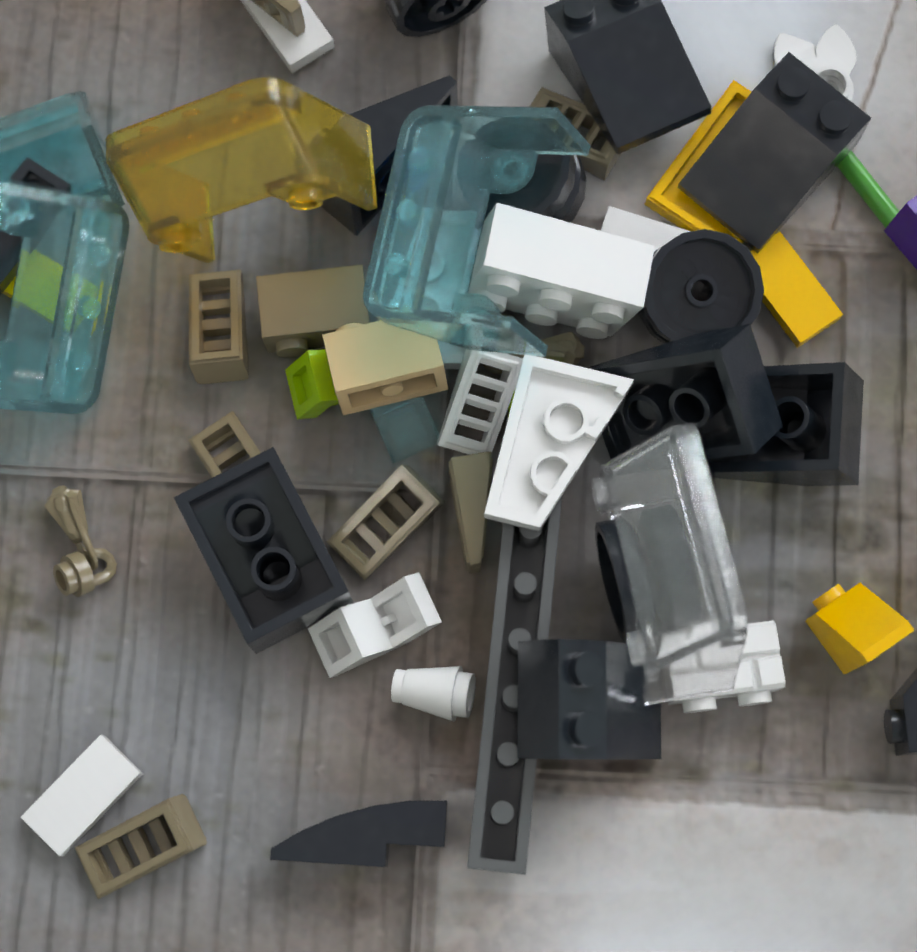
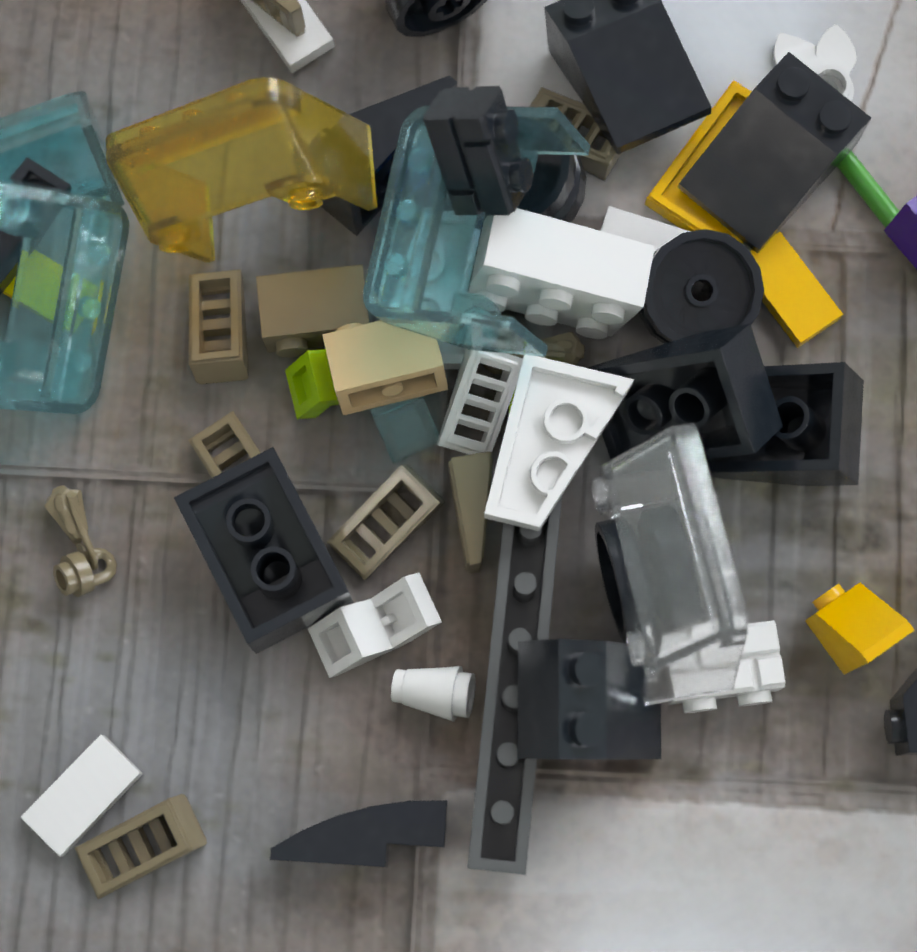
(478, 150): none -> black brick

